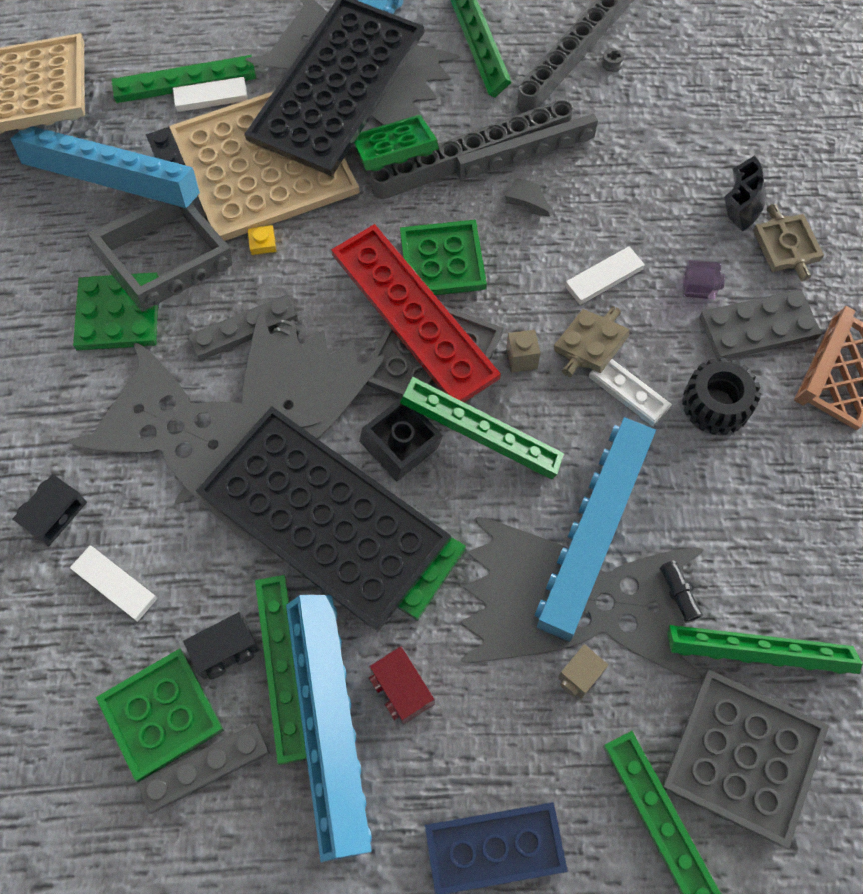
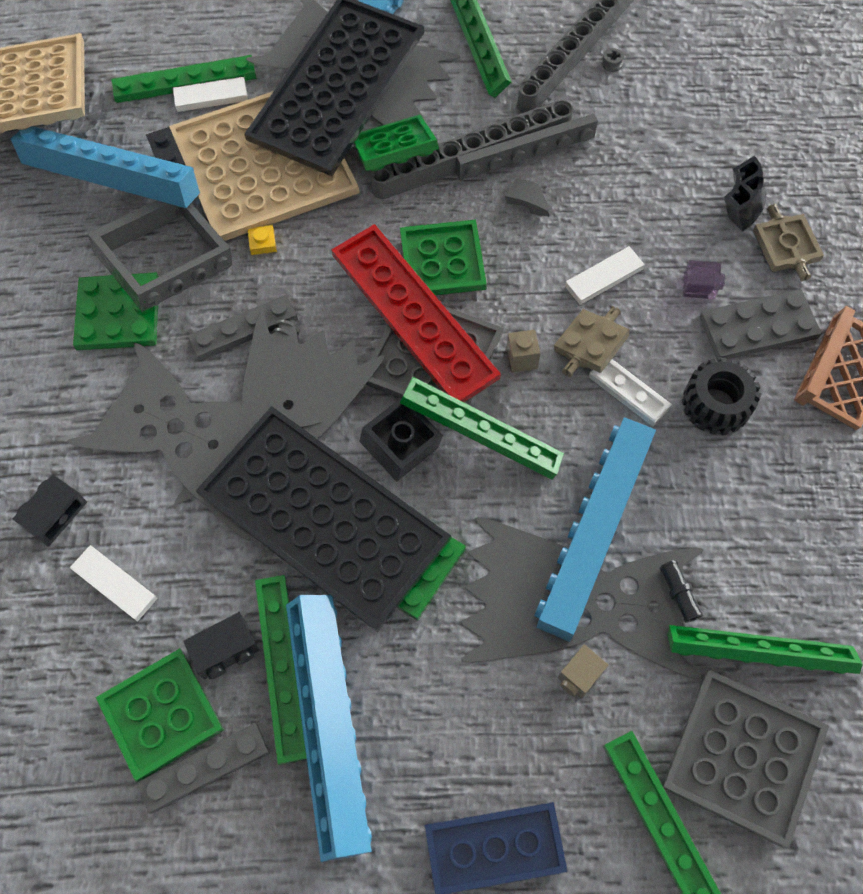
(401, 685): dark red brick -> none

